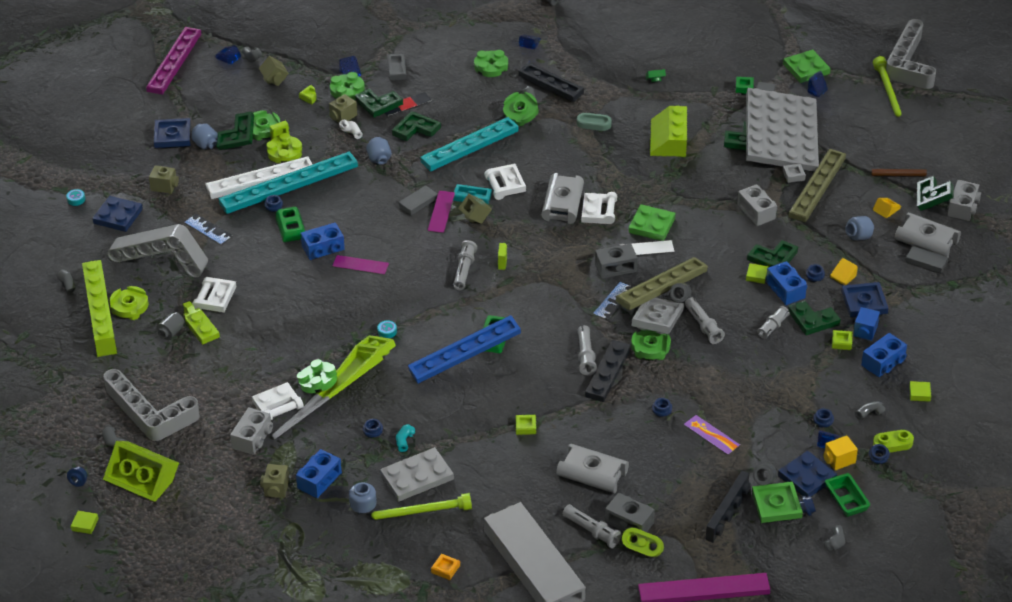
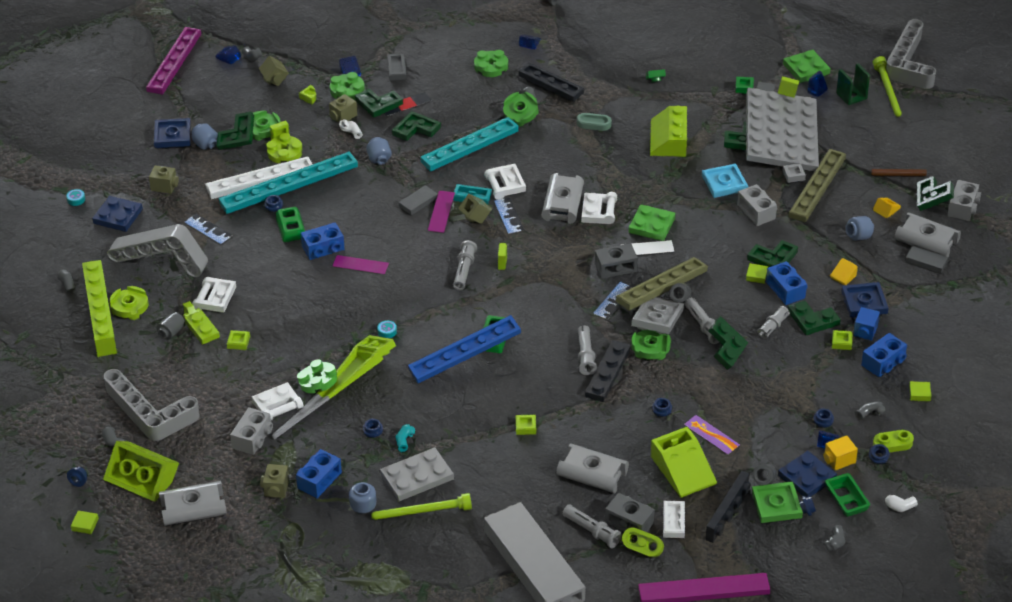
(192, 503): none -> light grey piece
(238, 340): none -> lime tile
(445, 566): light orange tile -> none
(509, 215): none -> sticker
(674, 519): none -> white plate
(682, 462): none -> lime slope
(724, 180): none -> medium azure tile
(731, 342): none -> dark green plate
(788, 87): none -> lime tile
(815, 272): dark blue plate -> none
(860, 87): none -> dark green piece
(899, 504): none -> white arm

